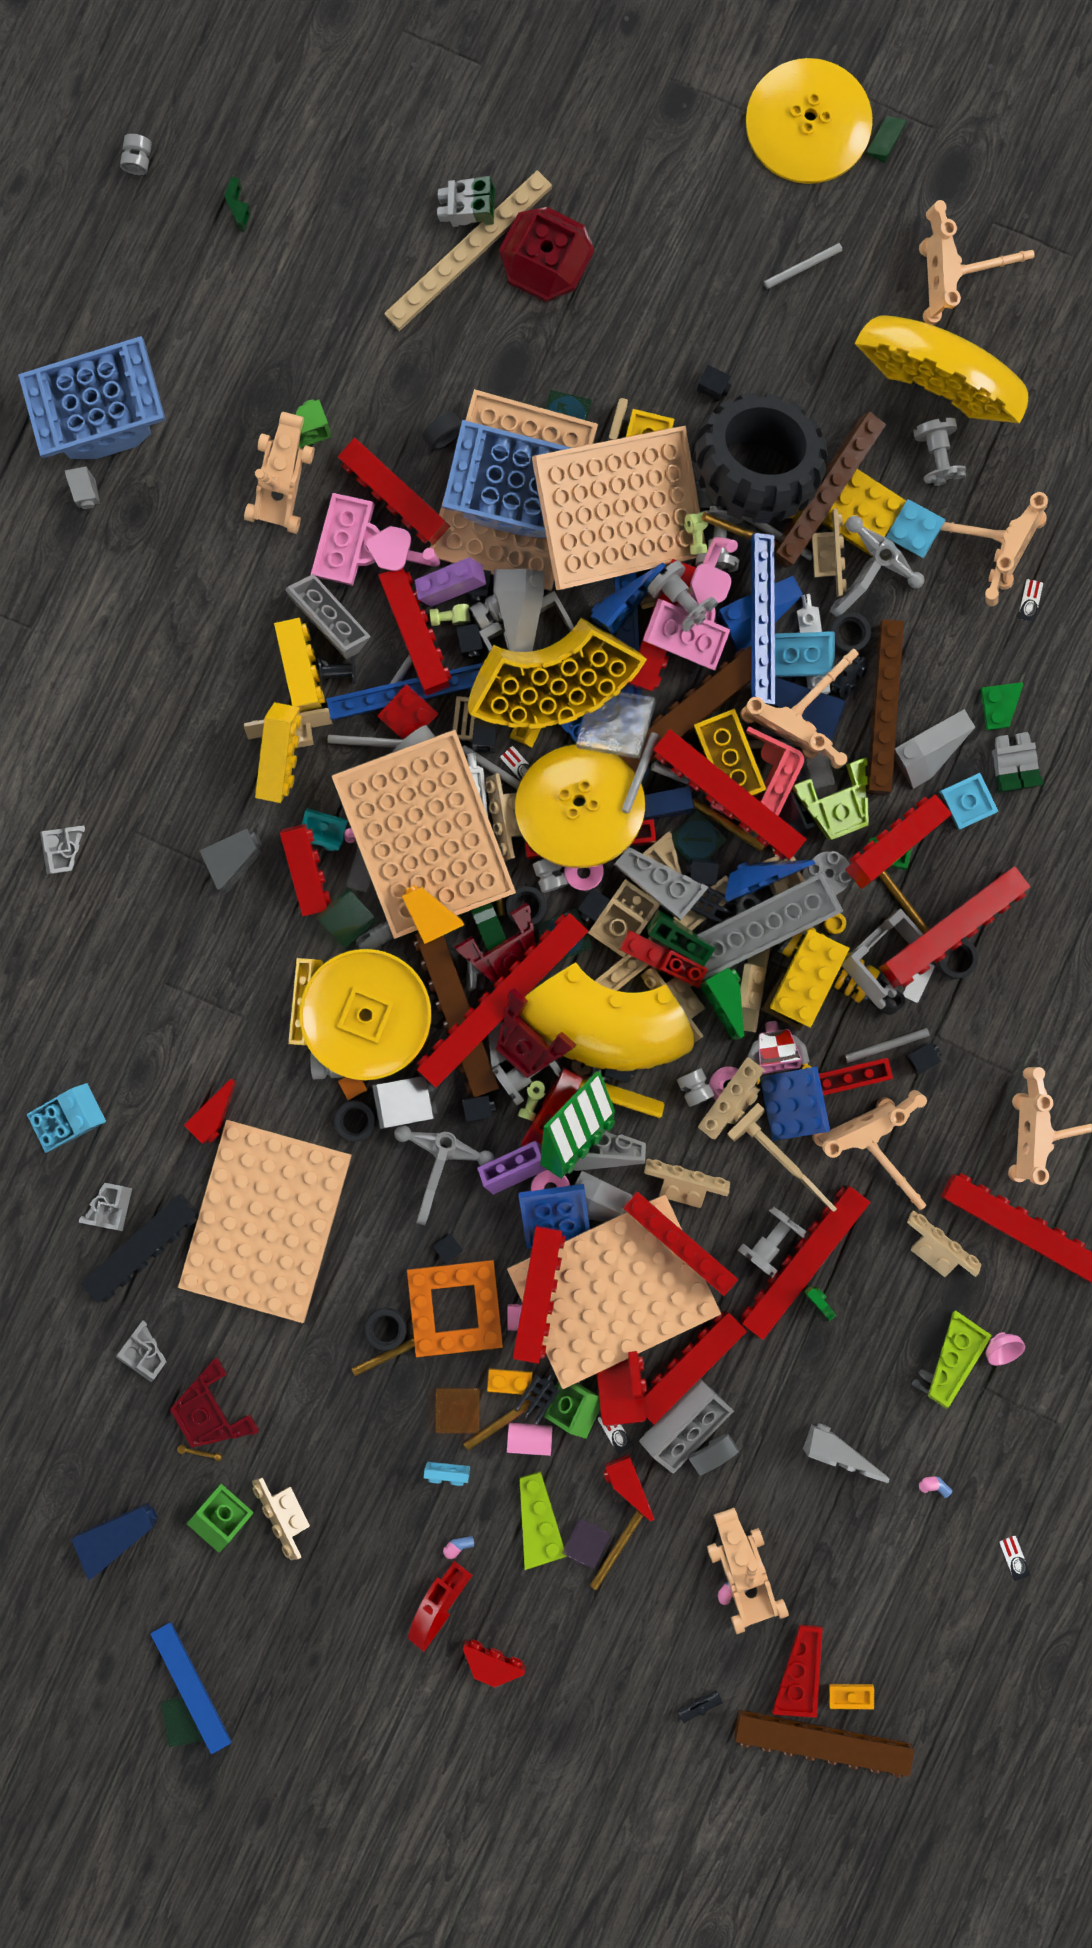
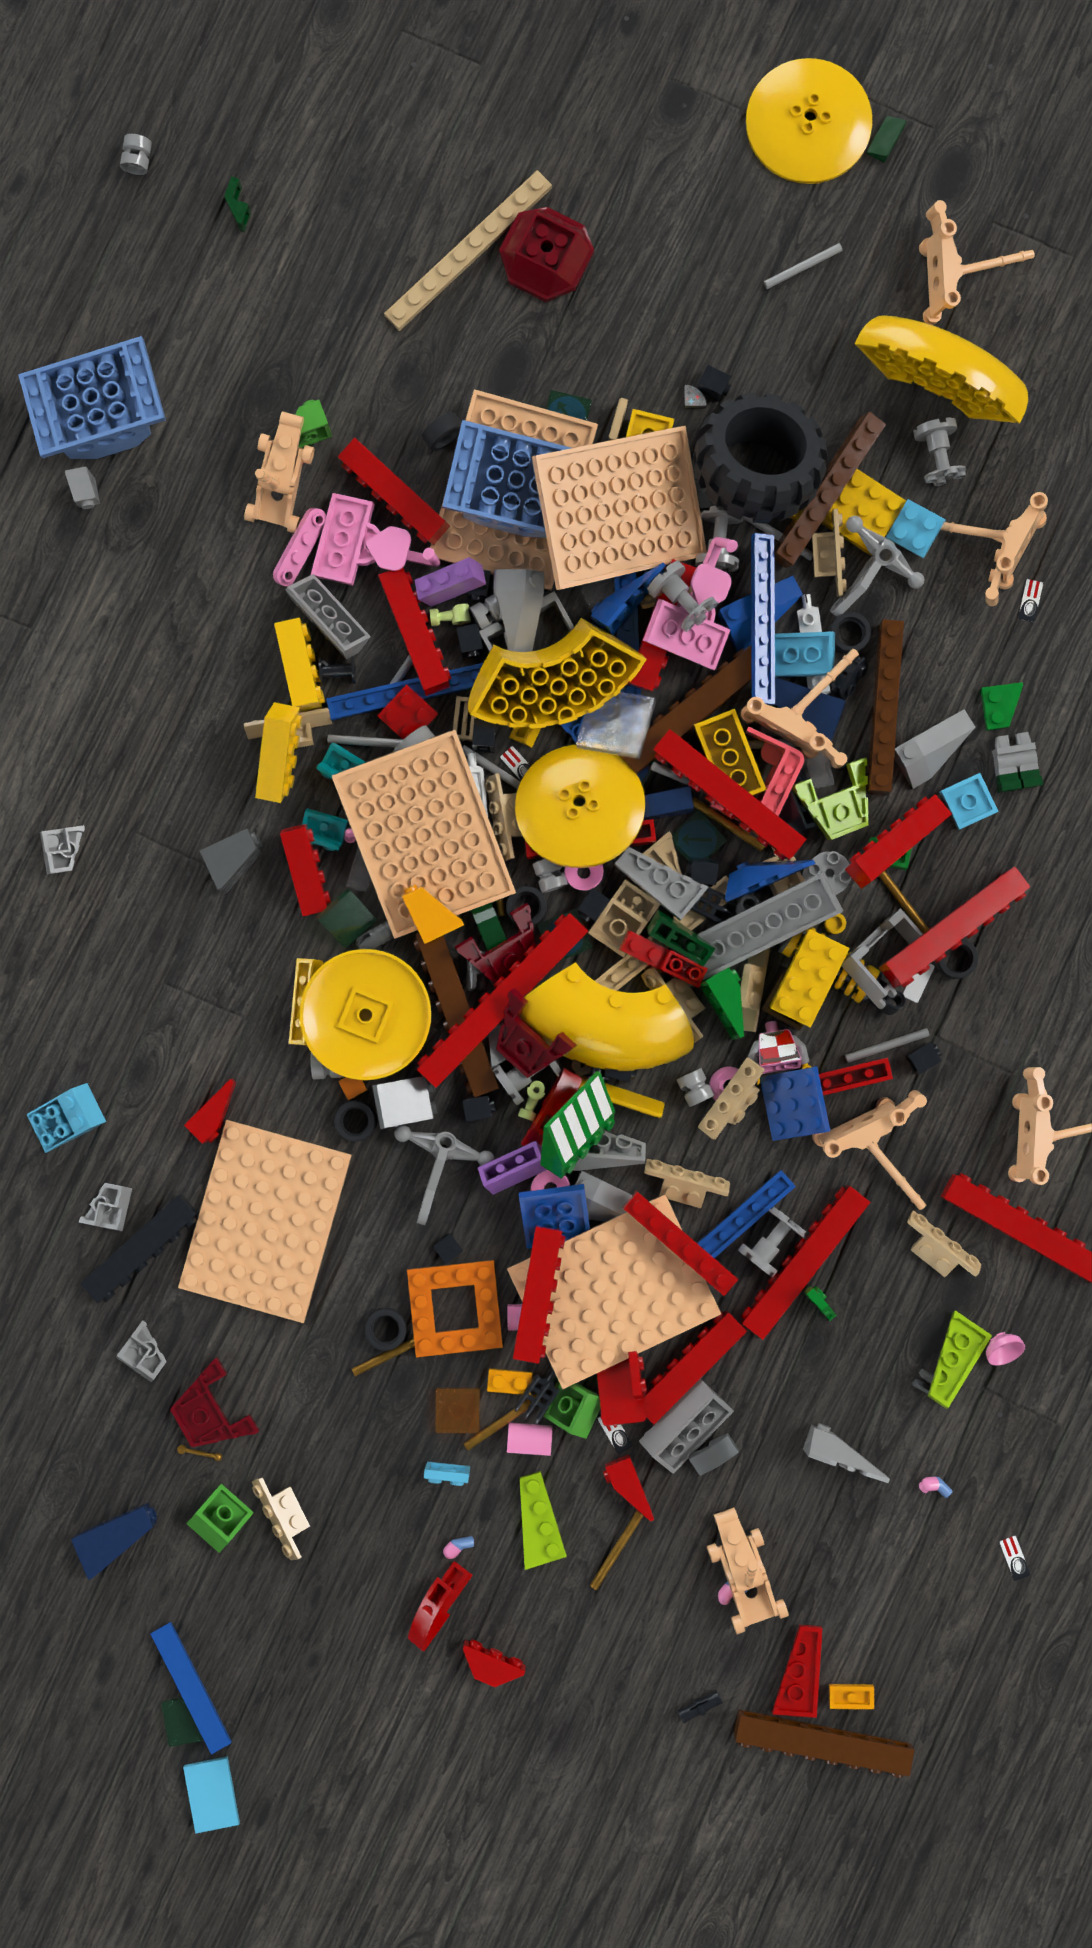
(211, 1794): none -> medium azure tile
(299, 547): none -> bright pink plate
(337, 760): none -> teal bracket
(467, 201): hips -> none
(586, 1543): clear purple piece -> none
(640, 773): light grey bar -> none
(693, 397): none -> light grey tile
(695, 525): yellowish green leg -> none
(728, 526): pearl gold bar -> none
(746, 1214): none -> blue plate
(748, 1125): tan piece -> none

